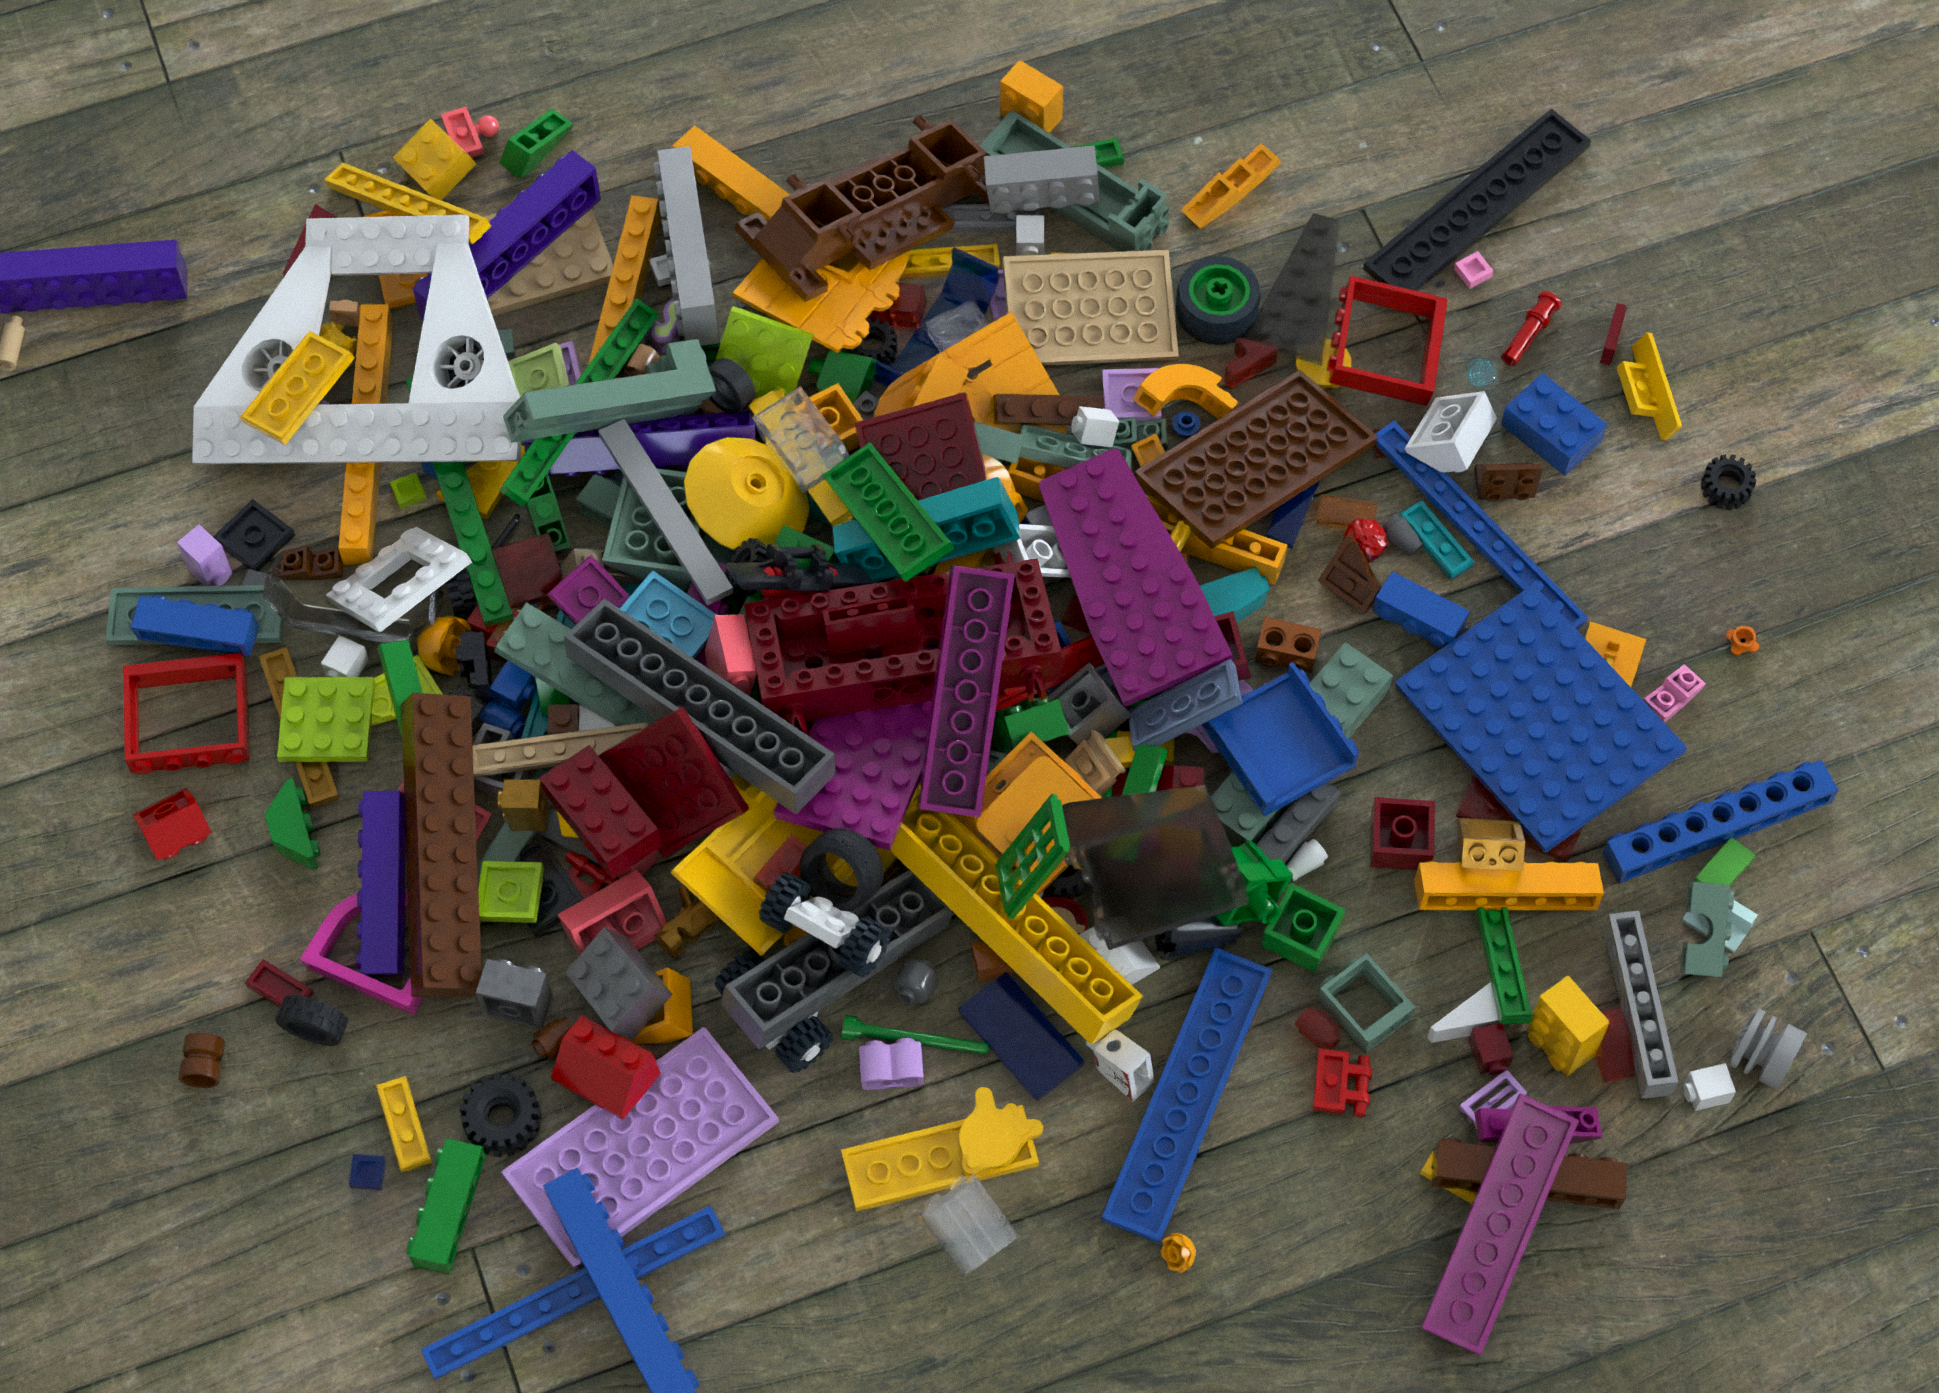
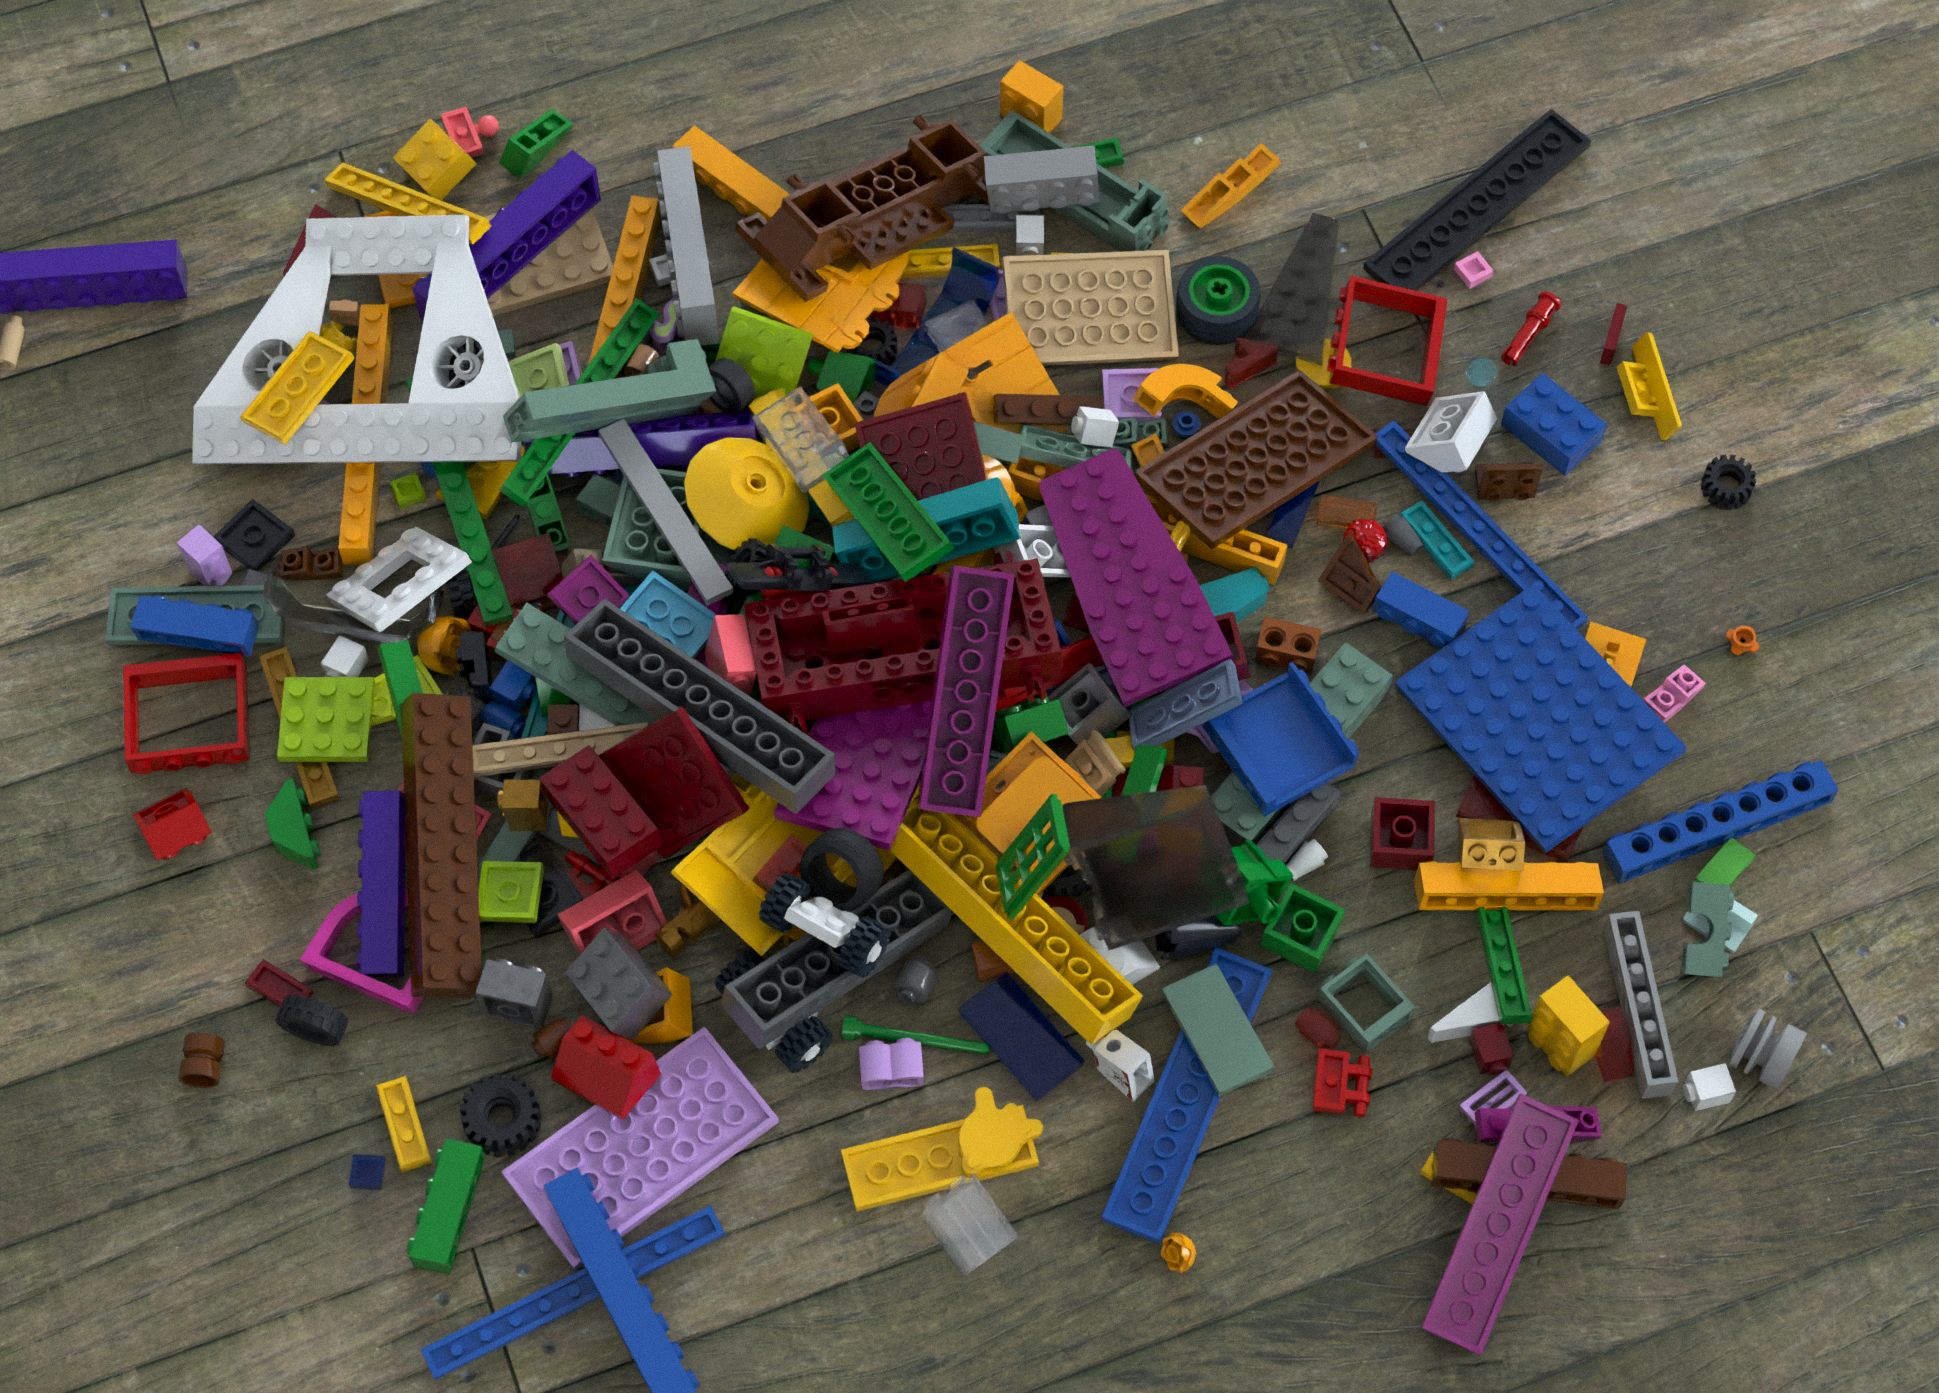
(1217, 1029): none -> sand green tile

